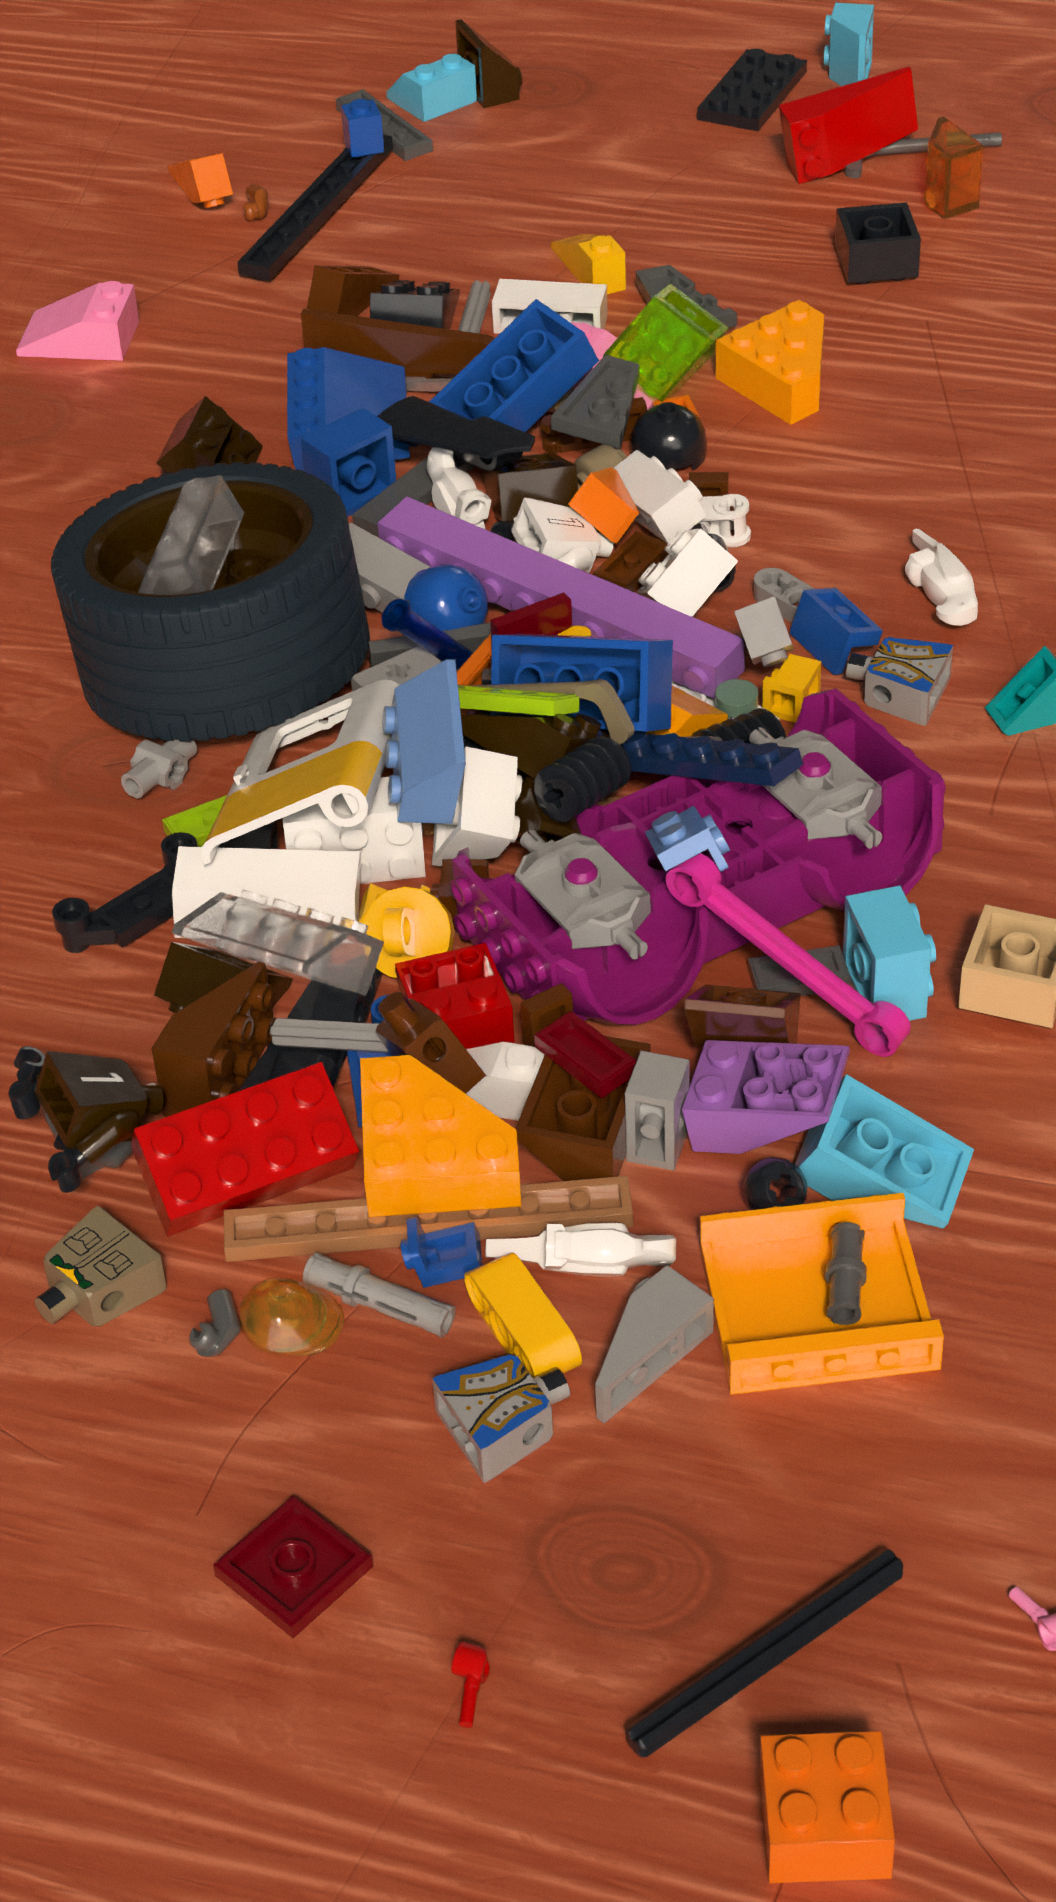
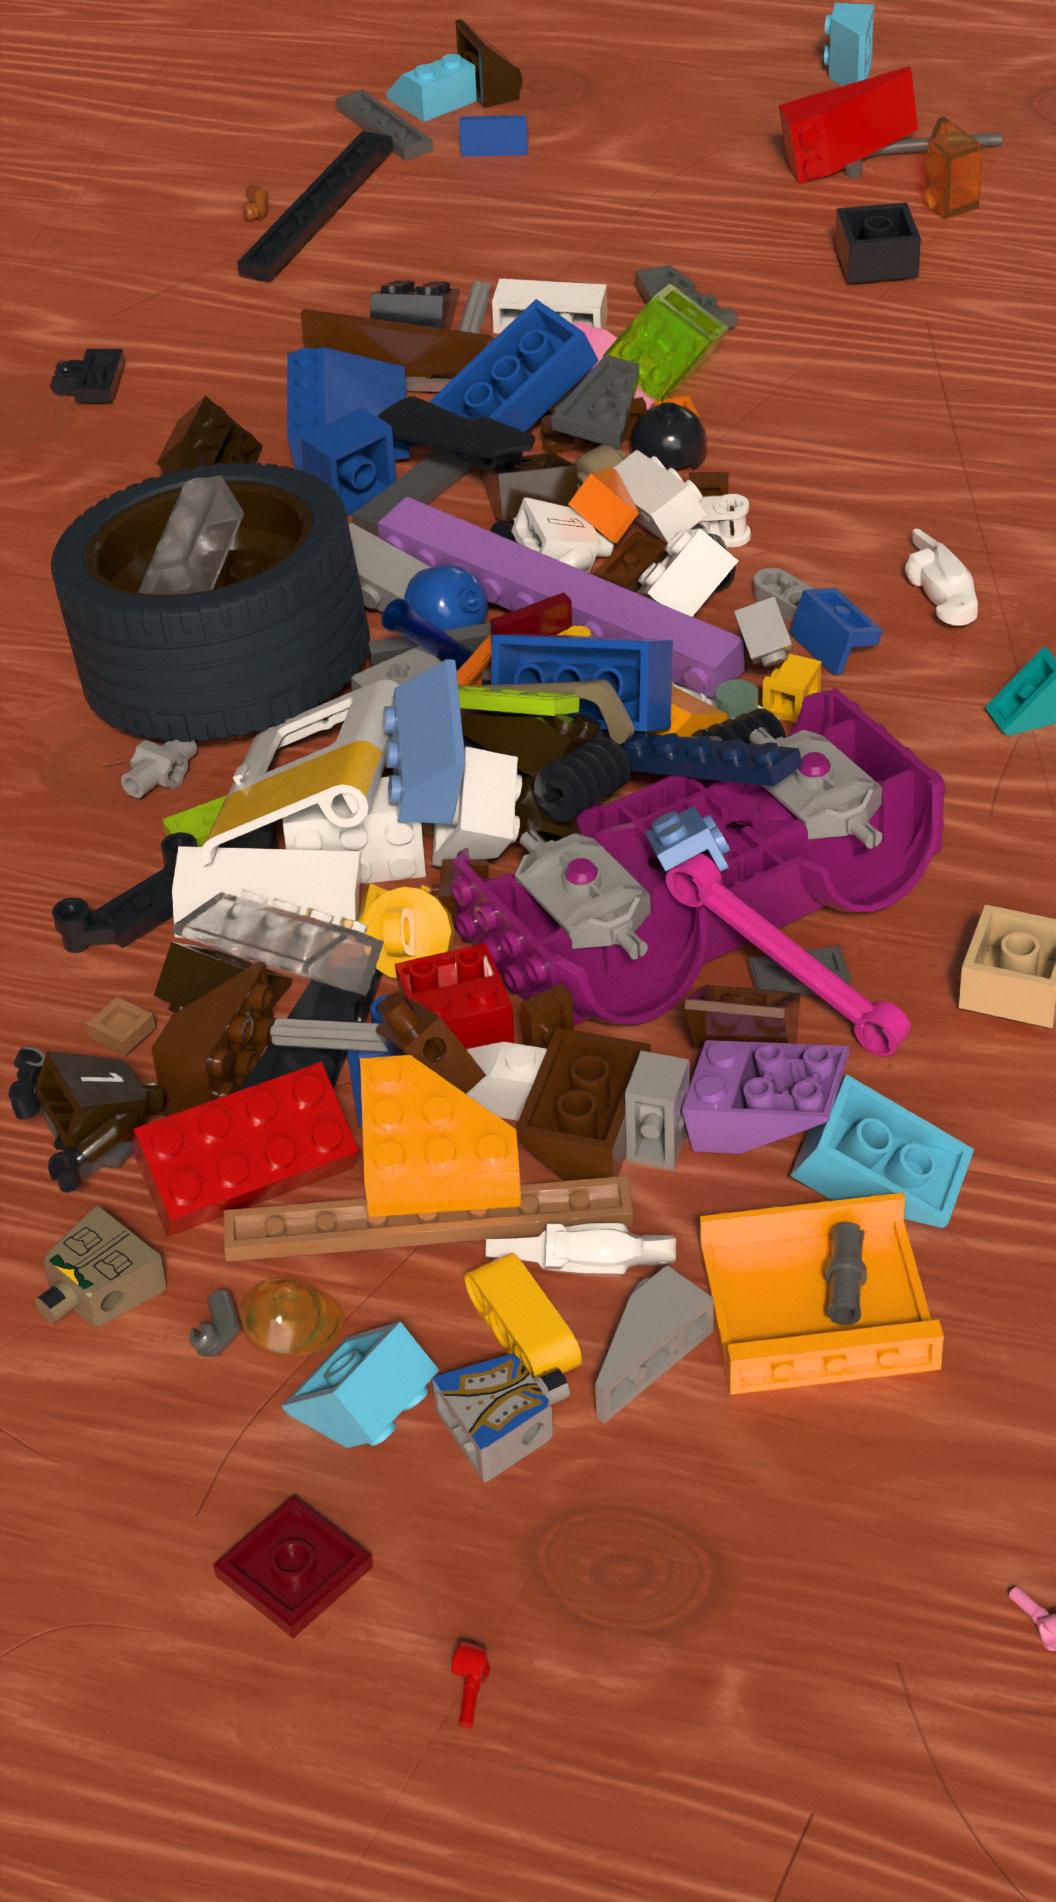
(84, 325): bright pink slope -> none
(90, 379): none -> black hinge
(121, 1025): none -> medium nougat plate
(203, 179): orange slope -> none
(345, 288): reddish brown slope -> none
(362, 128): blue brick -> none
(362, 1288): light grey pin -> none
(364, 1386): none -> medium azure slope
(441, 1254): blue bracket -> none
(455, 490): white animal -> none
(493, 135): none -> blue panel
(585, 1054): dark red tile -> none
(593, 260): yellow slope -> none
(752, 89): black plate -> none
(763, 1653): black axle -> none
(776, 361): light orange brick -> none
(785, 1176): black piece -> none
(826, 1807): orange brick -> none
(888, 950): medium azure brick -> none
(904, 677): light grey torso -> none

